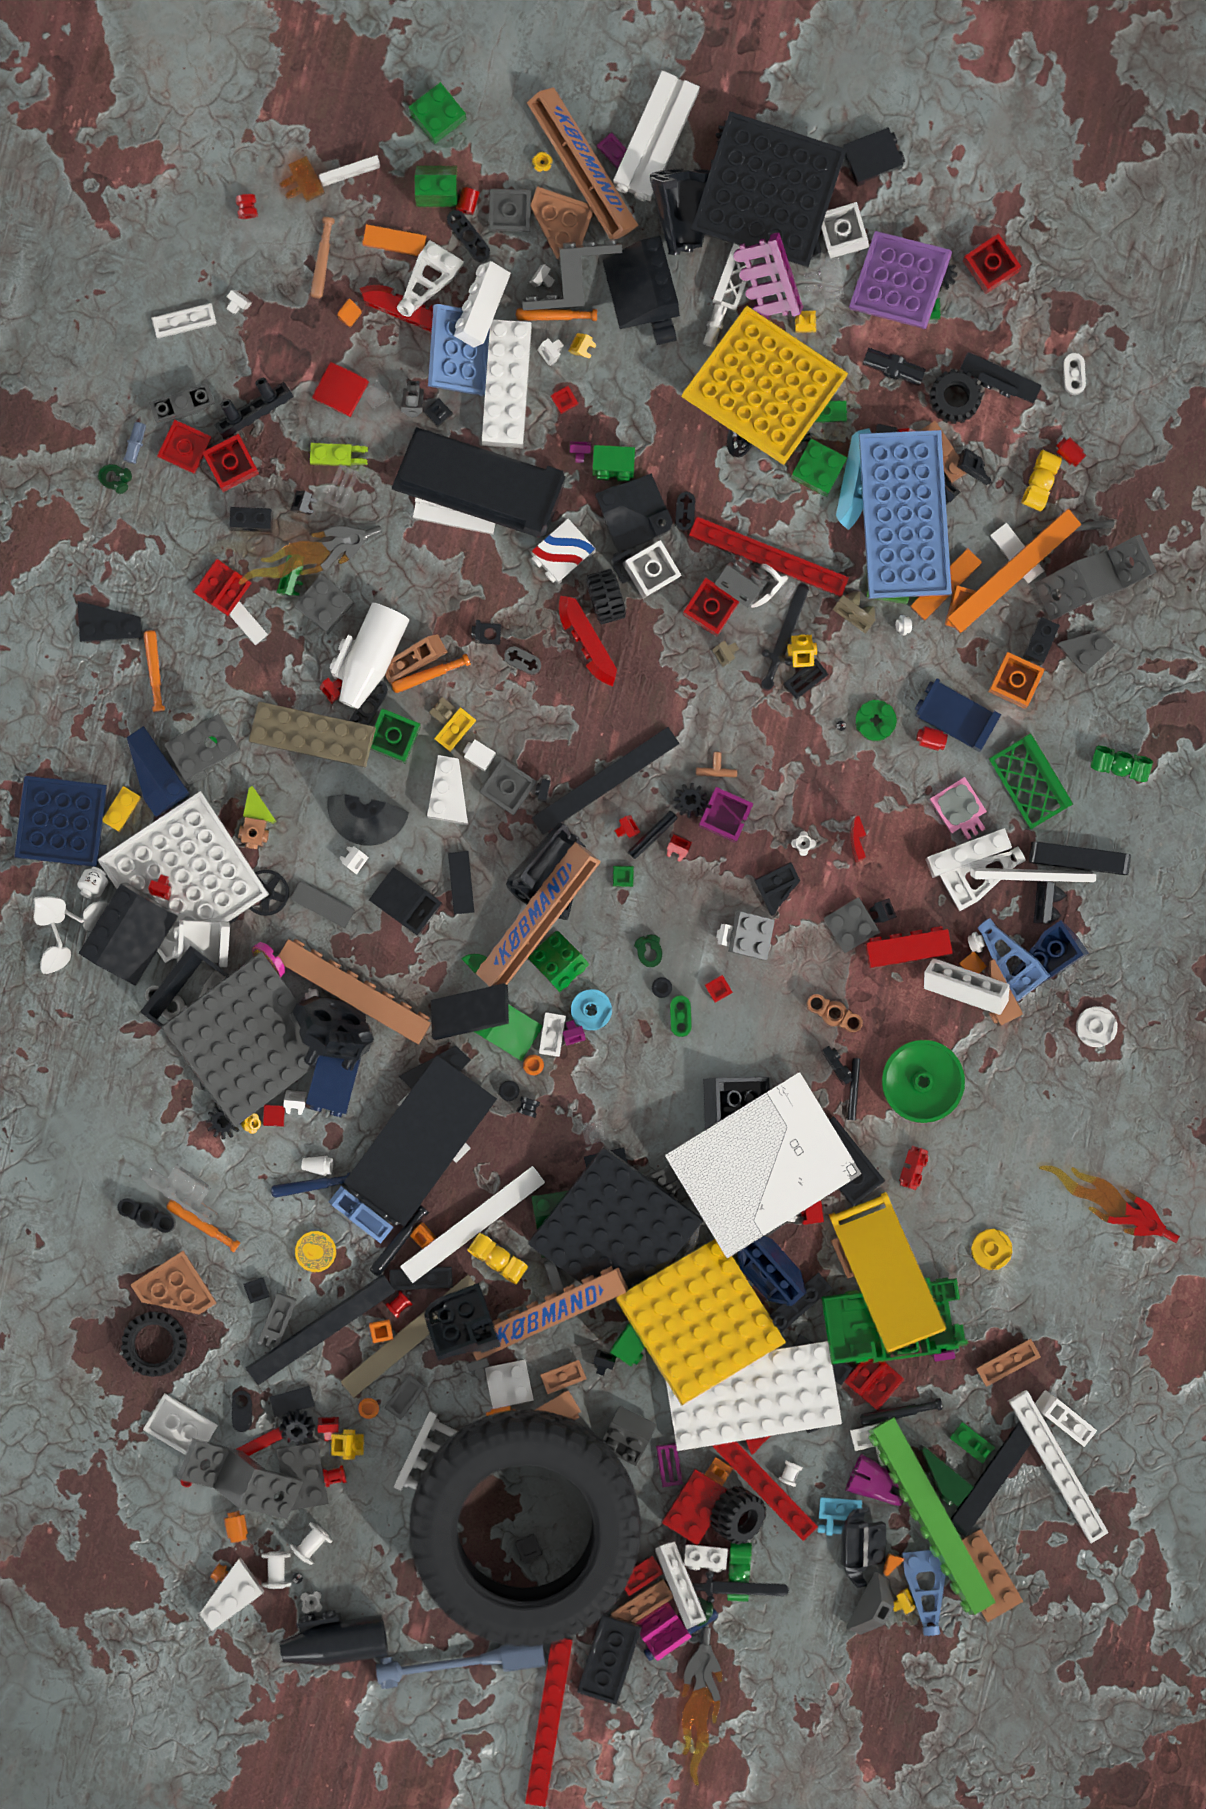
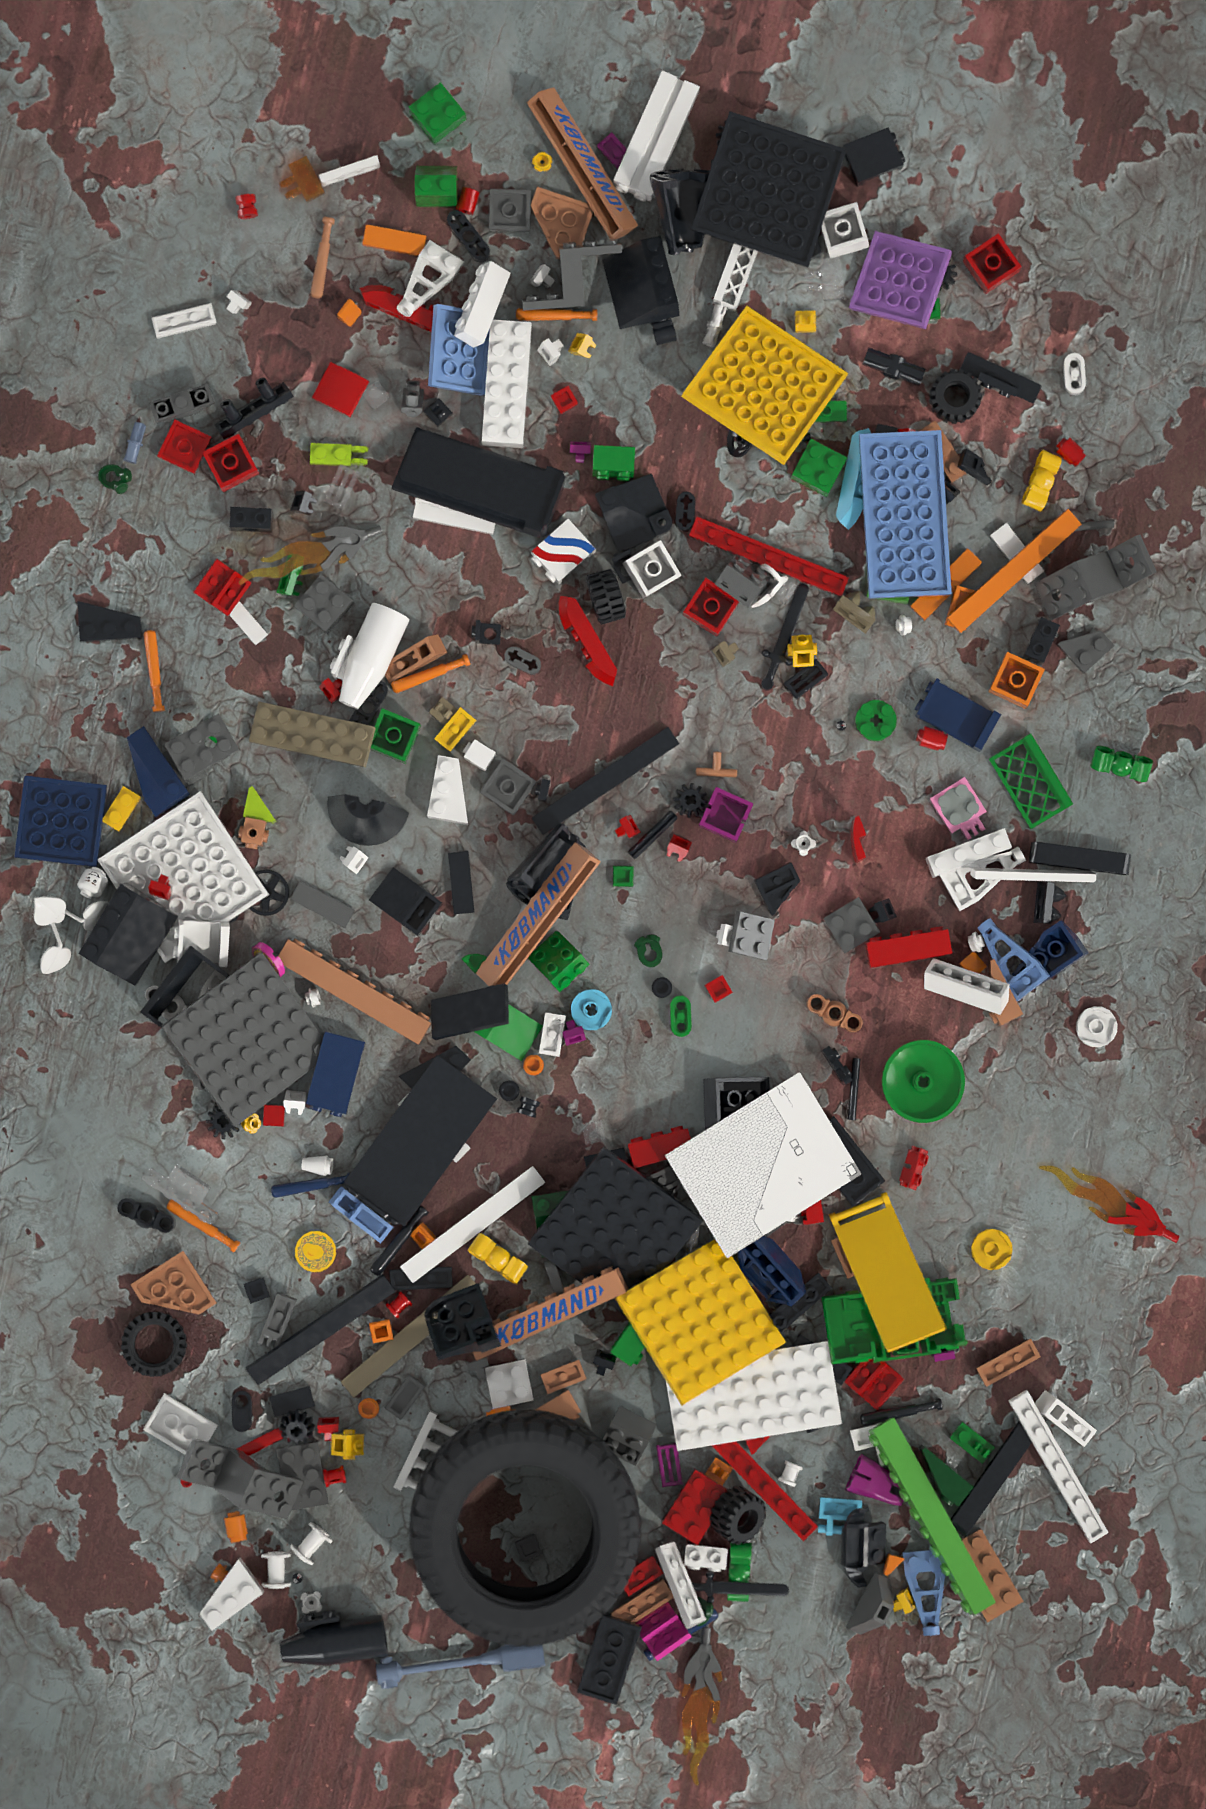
(333, 1030): black brick -> none
(548, 1722): red plate -> none
(655, 1148): none -> red brick
(780, 266): fence -> none

